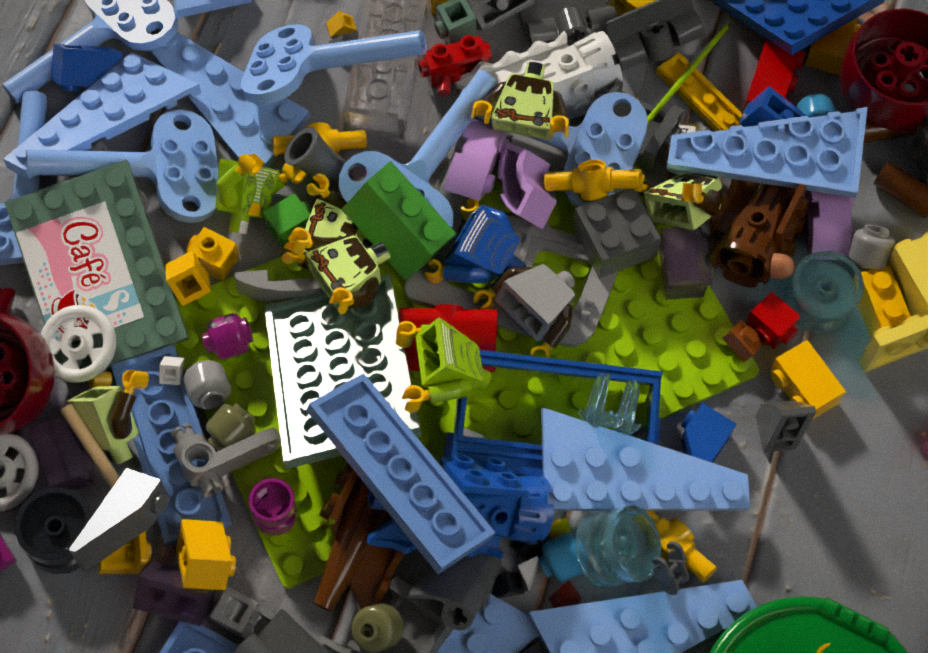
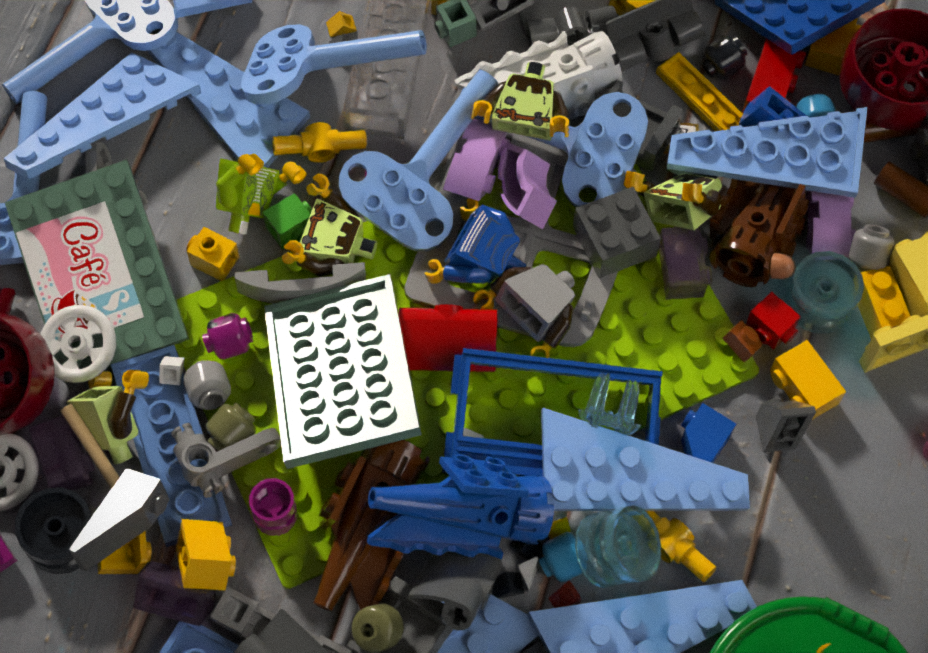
(81, 65): blue slope -> none
(179, 164): light blue piece -> none
(187, 278): yellow brick -> none
(314, 156): dark grey plant -> none
(342, 267): torso -> none
(400, 217): bright green slope -> none
(400, 472): medium blue plate -> none
(447, 363): lime torso -> none
(449, 62): red brick -> none
(593, 180): yellow pin -> none
(676, 573): dark grey piece -> none
(686, 74): lime axle -> none
(724, 57): none -> black head

